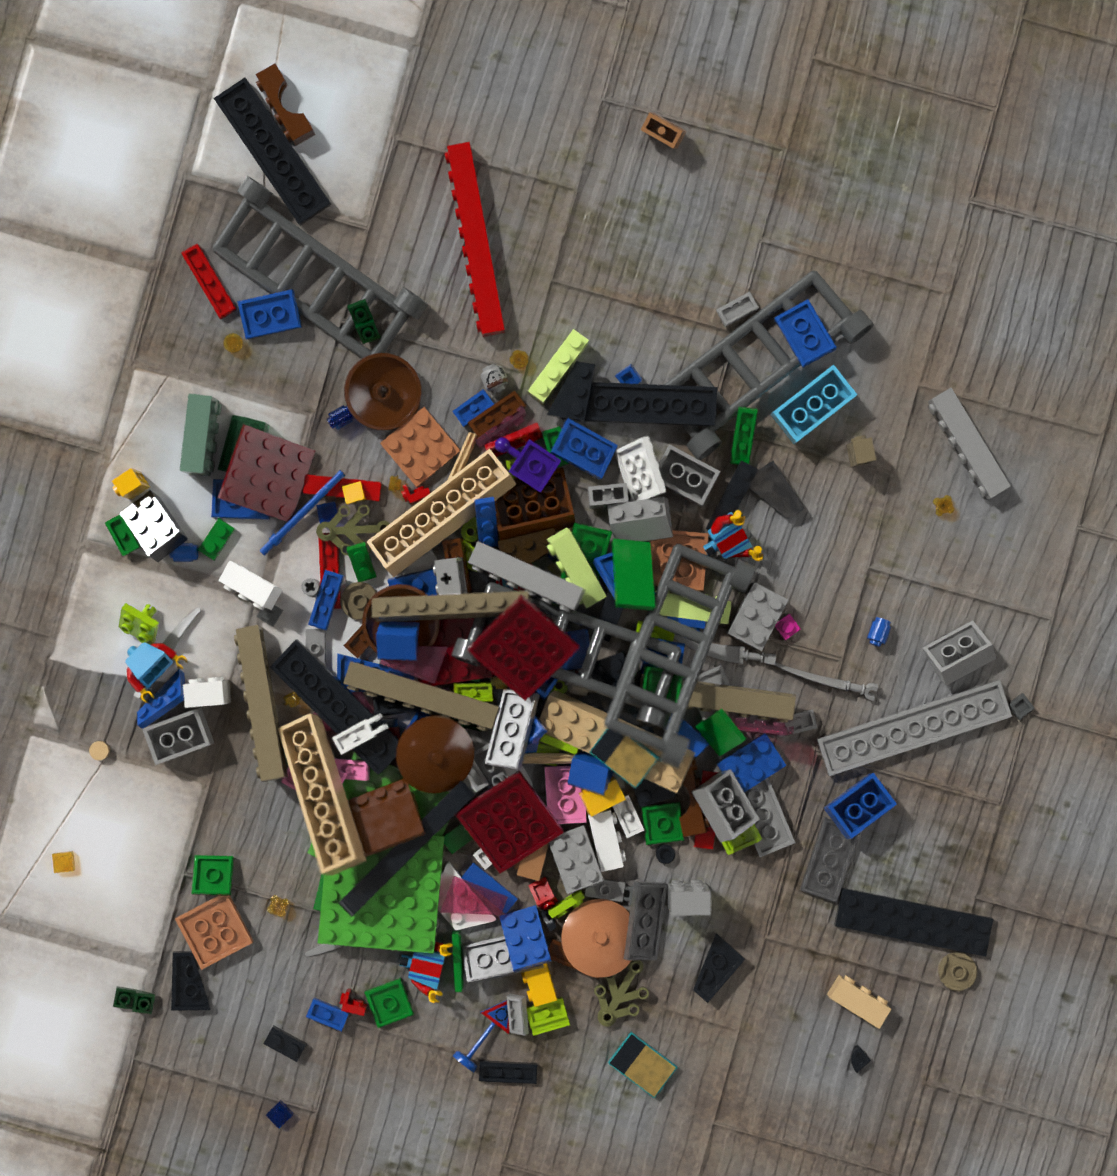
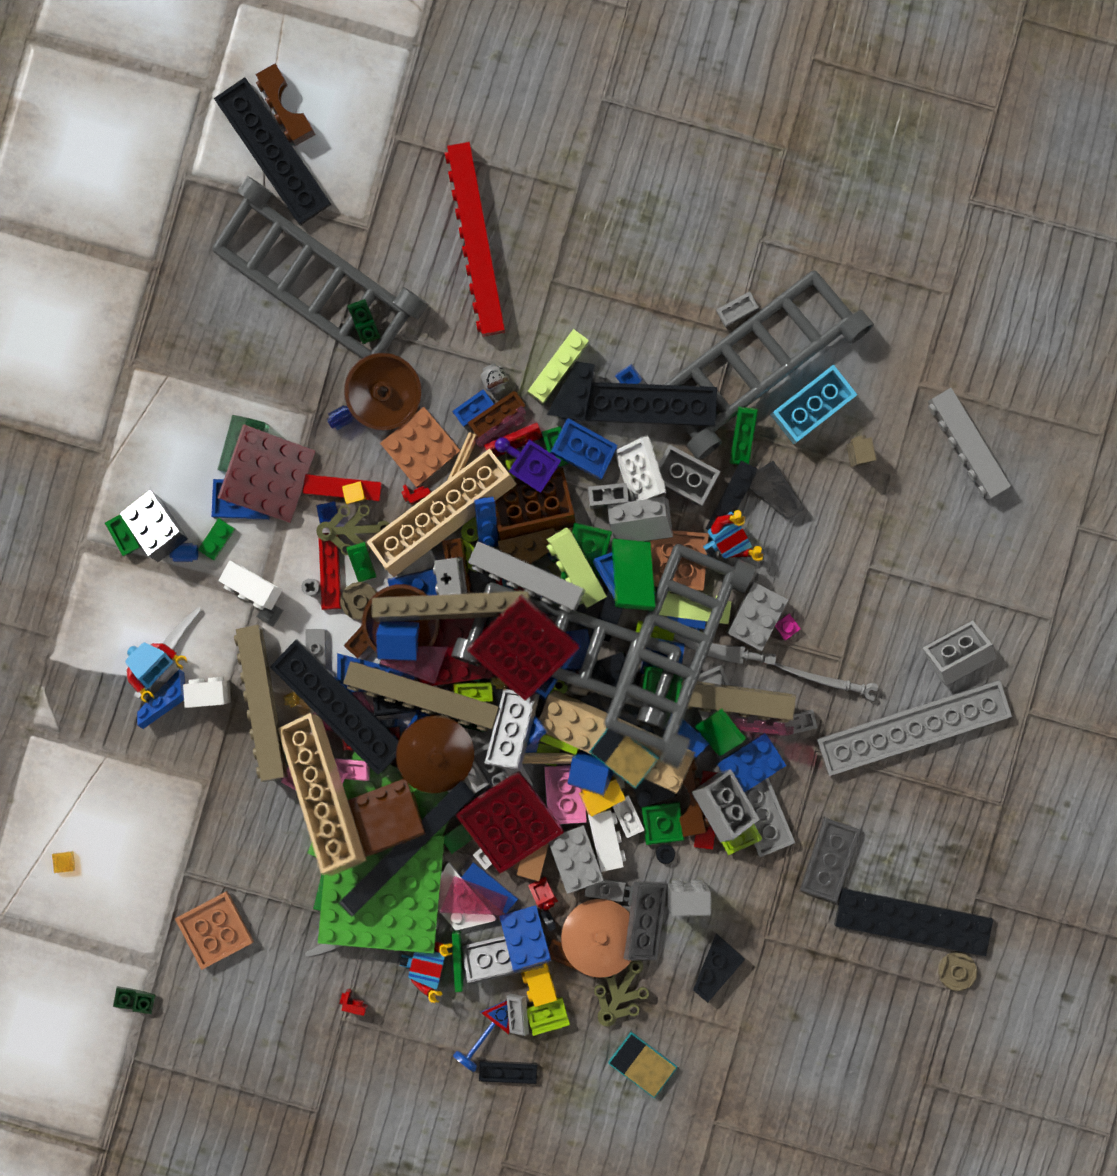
(99, 750): tan tile -> none
(130, 484): yellow brick -> none
(139, 623): lime plate -> none
(178, 736): light grey brick -> none
(187, 985): black wing -> none
(200, 435): sand green brick -> none
(209, 281): red tile -> none
(212, 875): green tile -> none
(233, 343): clear yellow plate -> none
(269, 314): blue tile -> none
(273, 908): clear yellow plate -> none
(276, 538): blue bar -> none
(279, 1114): clear blue plate -> none
(285, 1043): black plate -> none
(326, 600): blue tile -> none
(327, 1014): blue plate -> none
(358, 734): white hinge -> none
(389, 1002): green tile -> none
(394, 484): clear yellow plate -> none
(519, 354): clear yellow plate -> none
(559, 908): lime plate -> none
(663, 130): medium nougat brick -> none
(805, 333): blue tile -> none
(859, 1000): tan brick -> none
(859, 1059): black tile -> none
(860, 806): blue brick -> none
(879, 632): blue brick -> none
(948, 505): clear yellow plate -> none
(1020, 706): dark grey tile -> none

